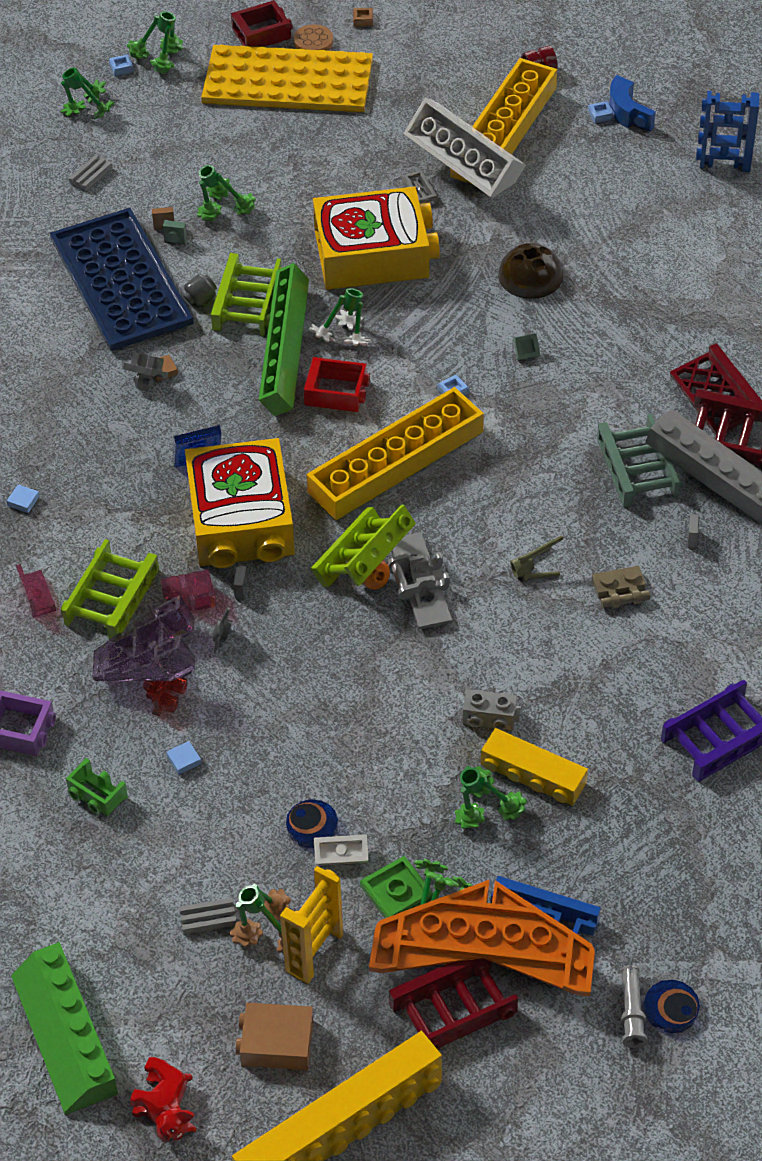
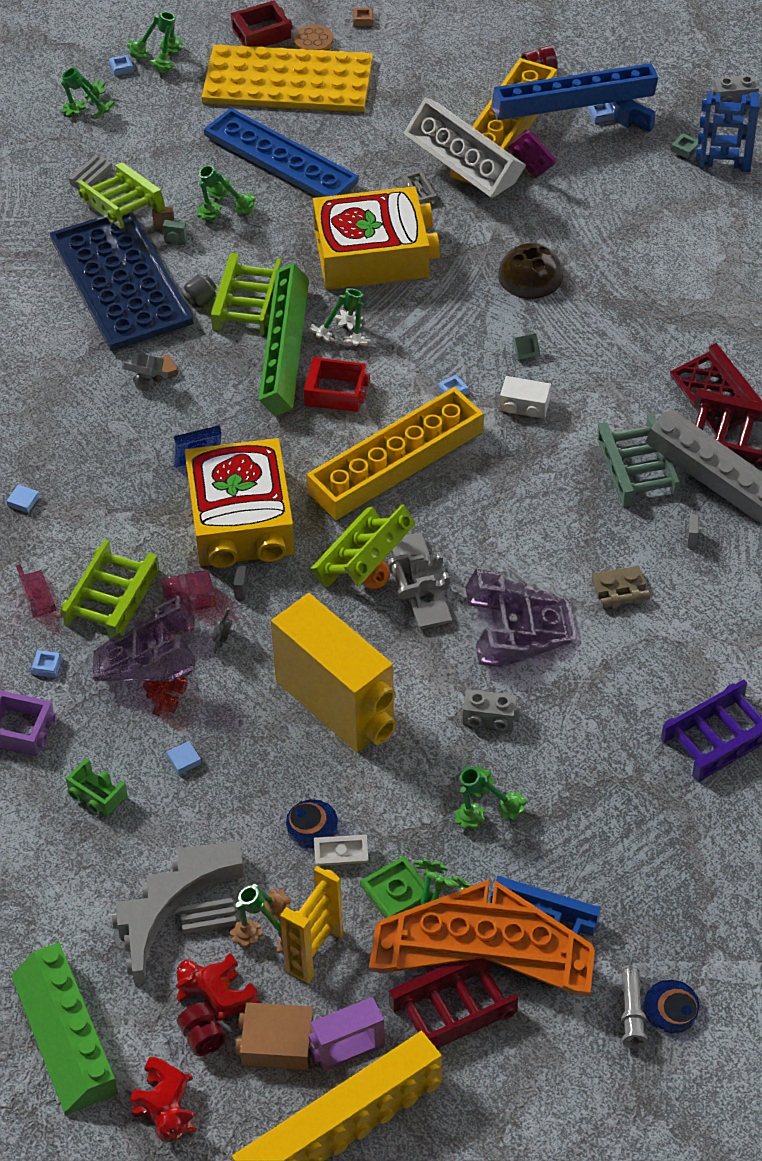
(46, 664): none -> light blue tile
(129, 181): none -> lime fence
(192, 872): none -> light grey arch
(201, 1029): none -> dark red wheel
(214, 985): none -> red animal
(280, 155): none -> blue plate
(334, 673): none -> yellow brick
(347, 1034): none -> medium lavender window
(523, 619): none -> clear purple wedge
(524, 564): olive plant -> none
(525, 397): none -> white brick
(532, 153): none -> magenta bracket
(534, 767): yellow brick -> none
(574, 91): none -> blue brick
(685, 146): none -> sand green plate
(733, 87): none -> light grey brick

